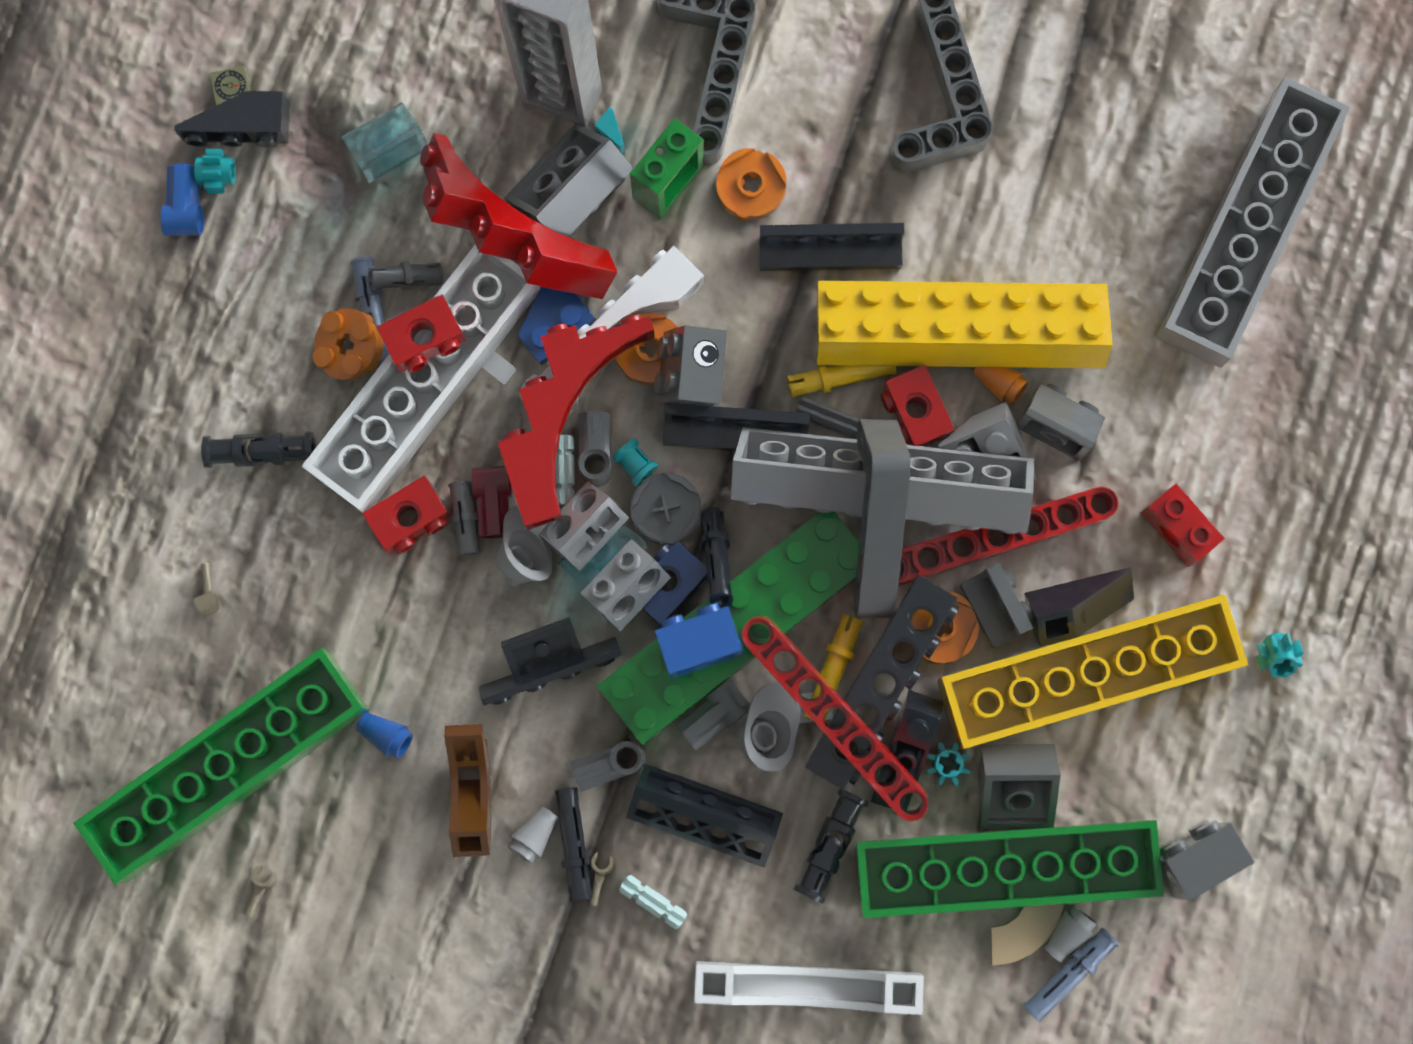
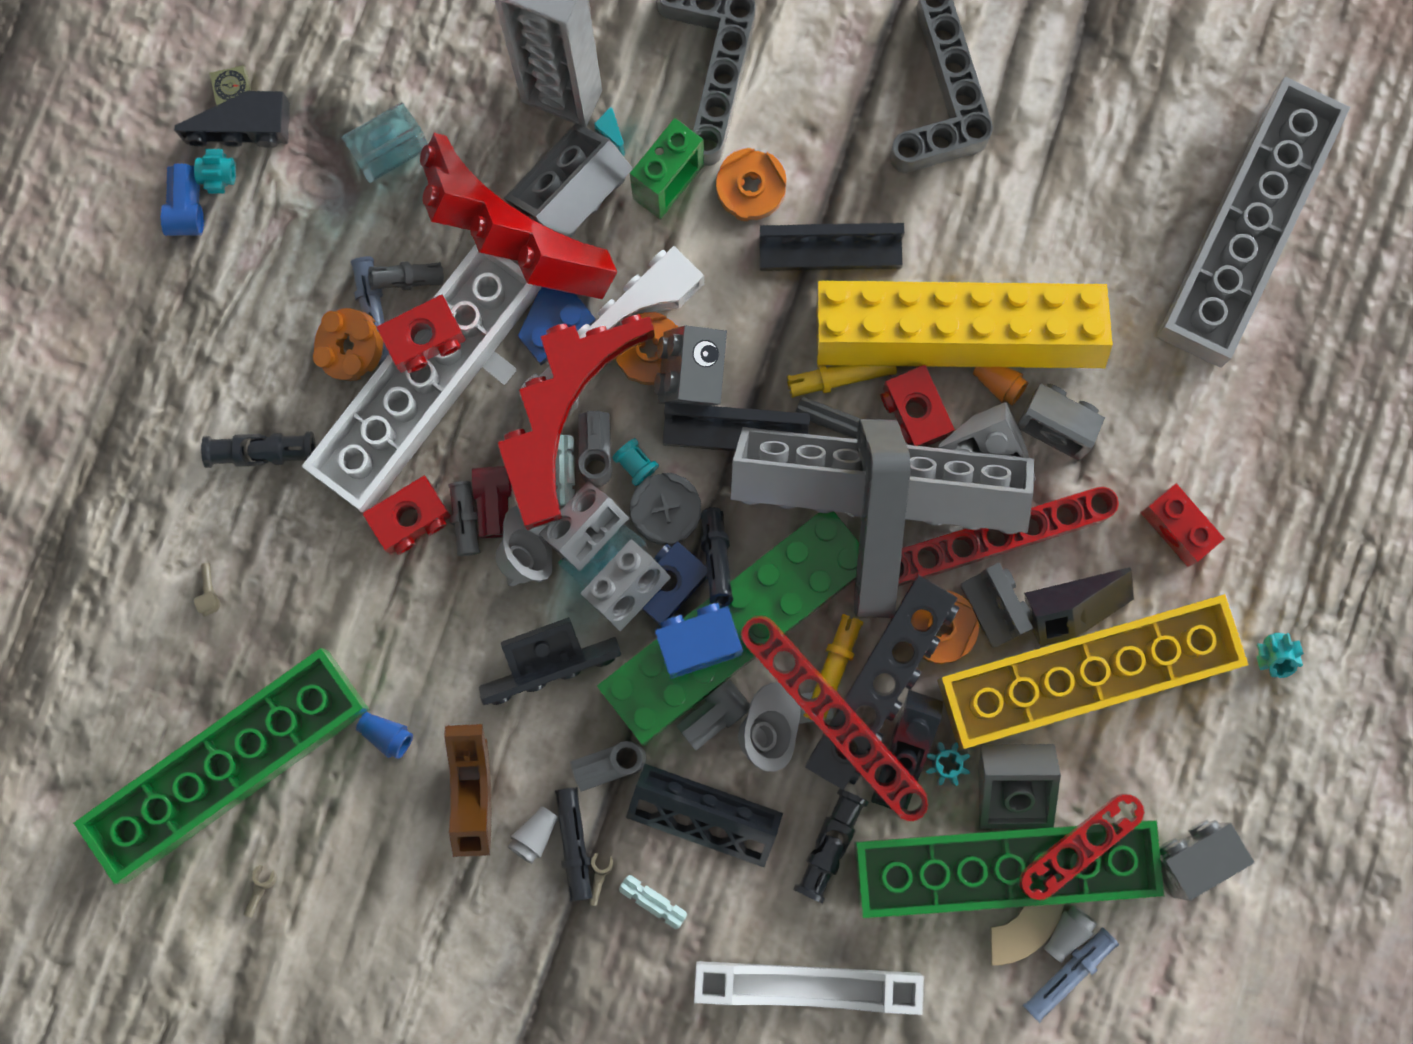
(1078, 842): none -> red beam

